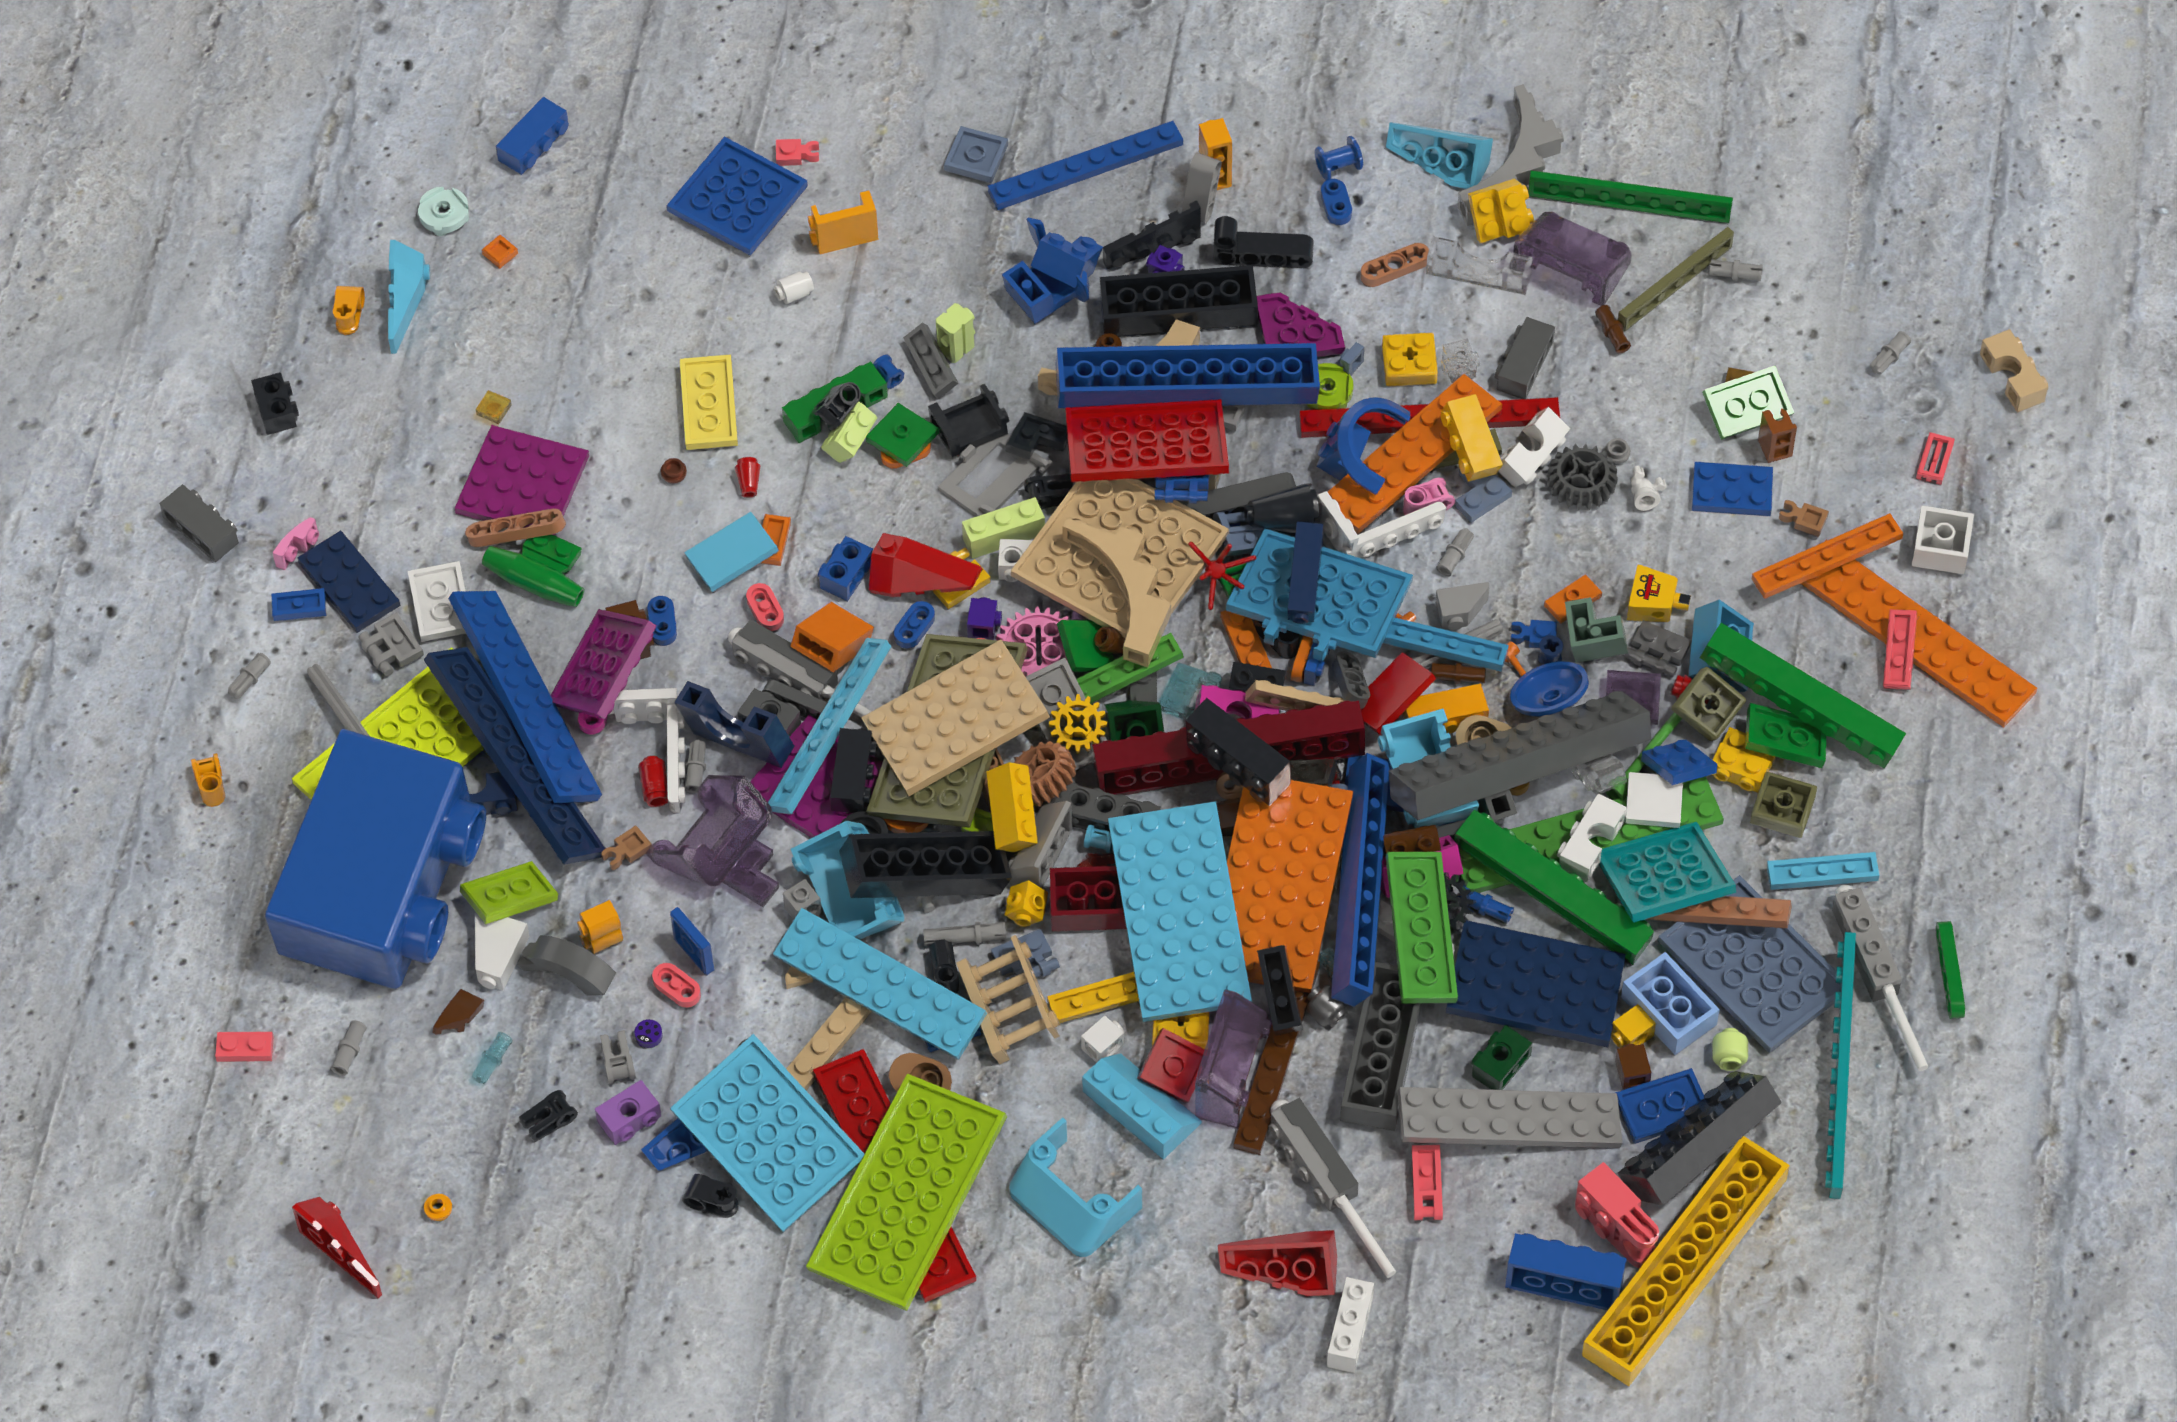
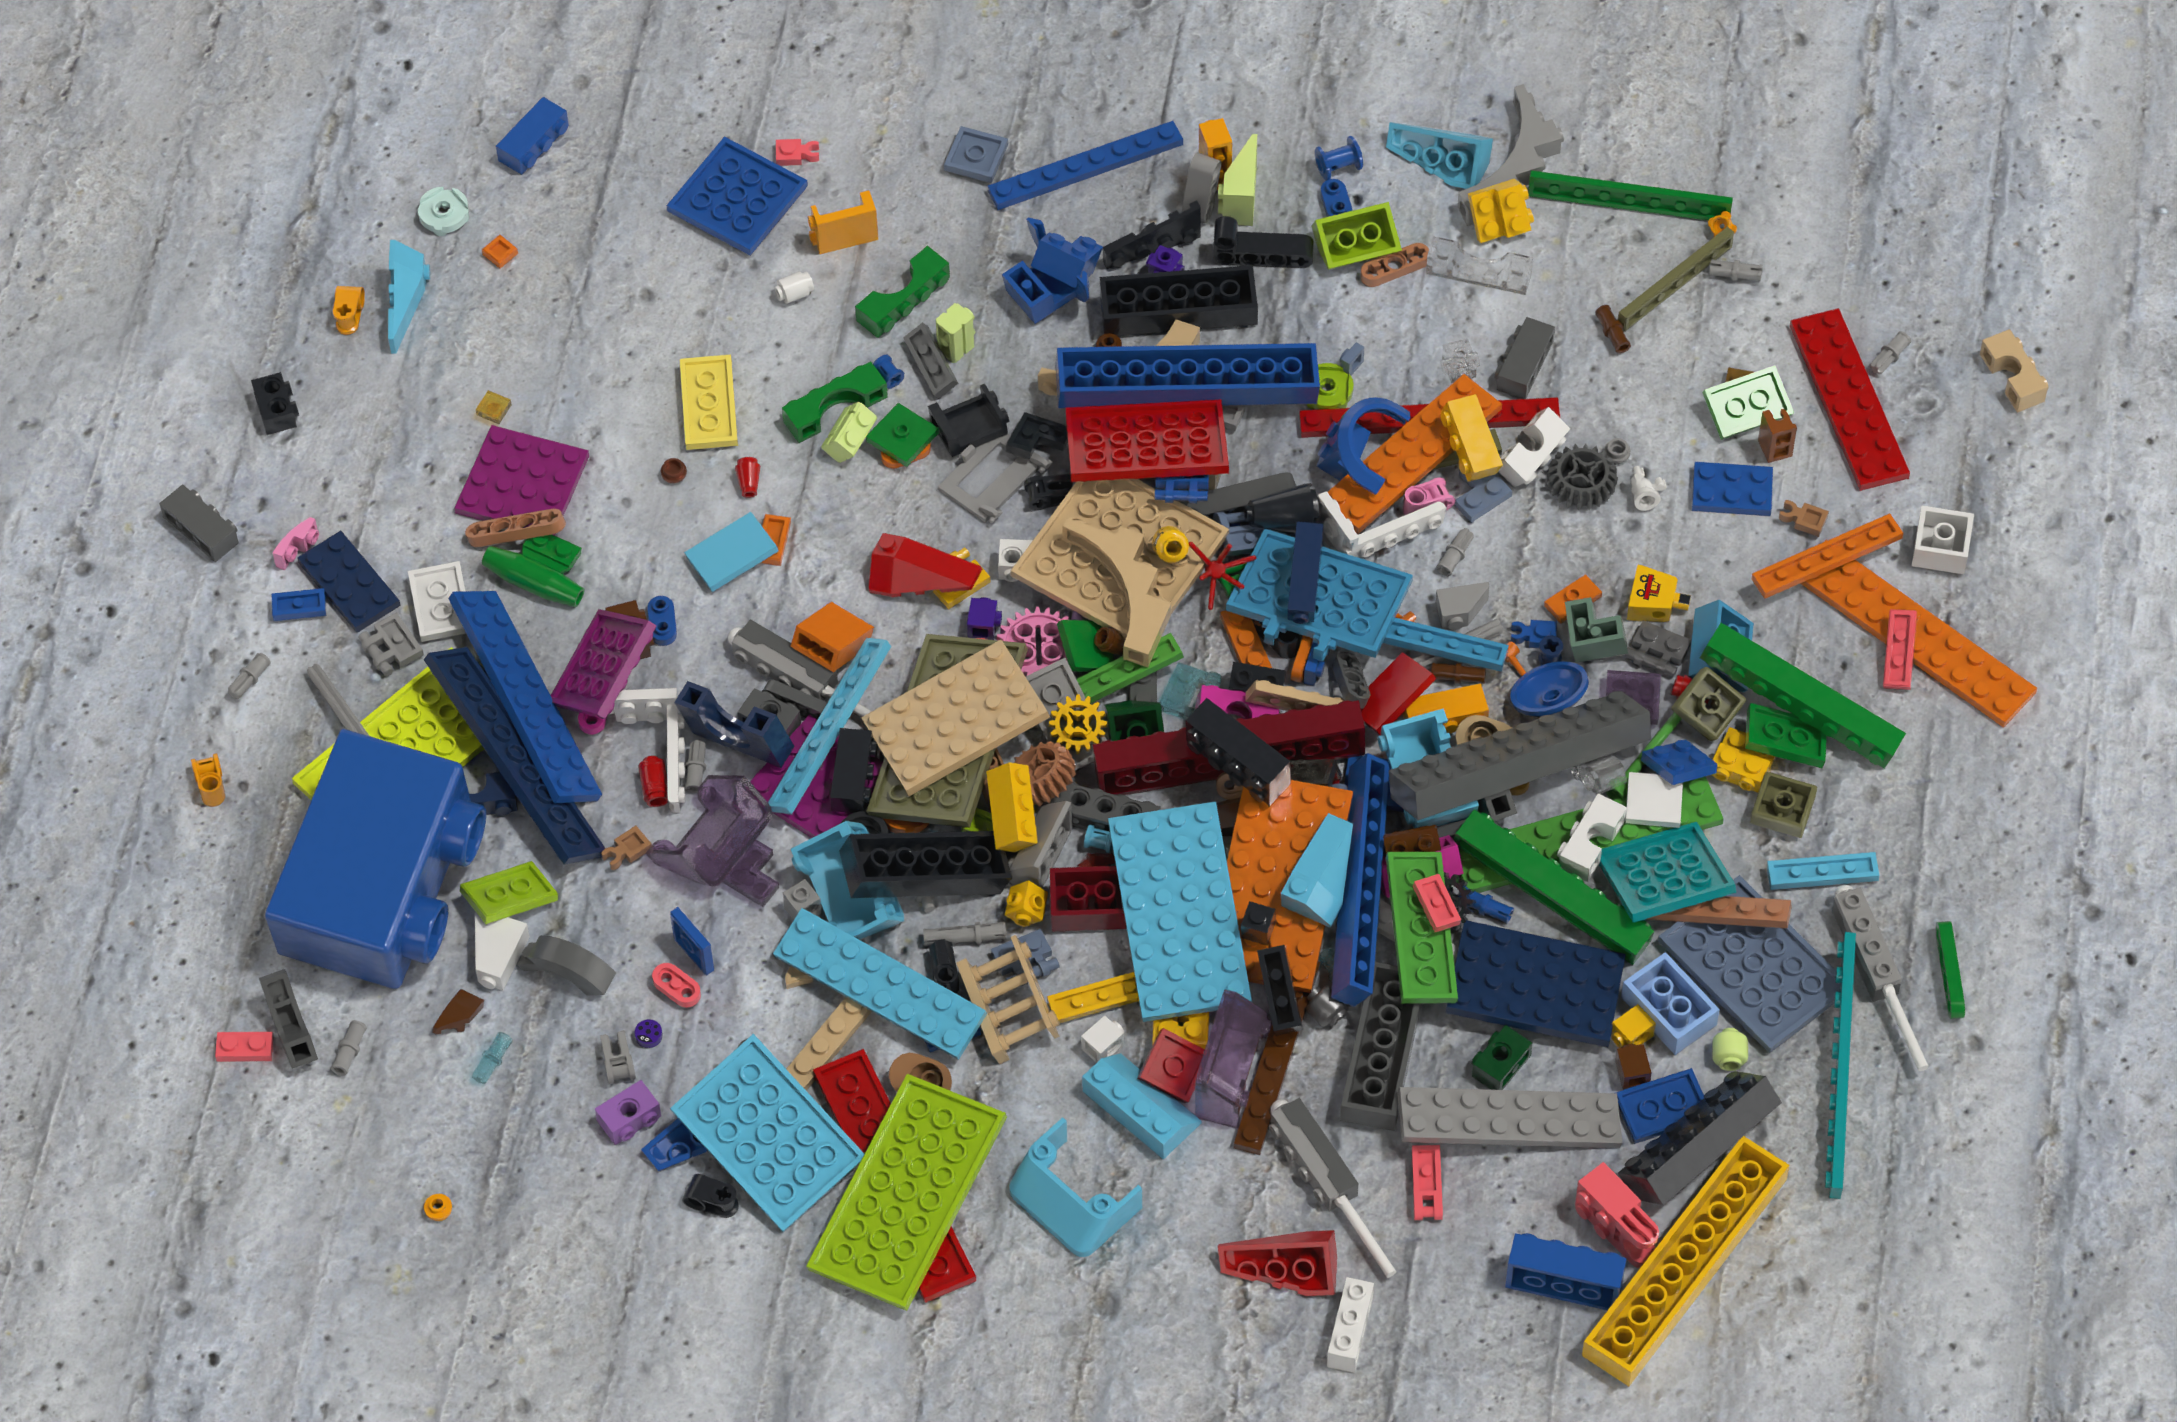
(288, 1019): none -> dark grey arch
(326, 1230): red wedge -> none
(549, 1115): black piece -> none
(600, 927): light orange brick -> none
(766, 608): coral plate -> none
(834, 407): black piece -> none
(850, 570): blue brick -> none
(881, 311): none -> green arch
(912, 626): blue plate -> none
(1014, 522): yellowish green brick -> none
(1170, 544): none -> yellow head
(1238, 191): none -> yellowish green slope
(1258, 923): none -> black brick
(1289, 324): magenta plate -> none
(1320, 875): none -> medium azure wedge
(1356, 235): none -> lime slope
(1415, 346): yellow brick -> none
(1436, 903): none -> coral plate
(1575, 253): clear purple windscreen -> none
(1724, 218): none -> light orange plate
(1849, 399): none -> red plate
(1930, 475): coral tile -> none

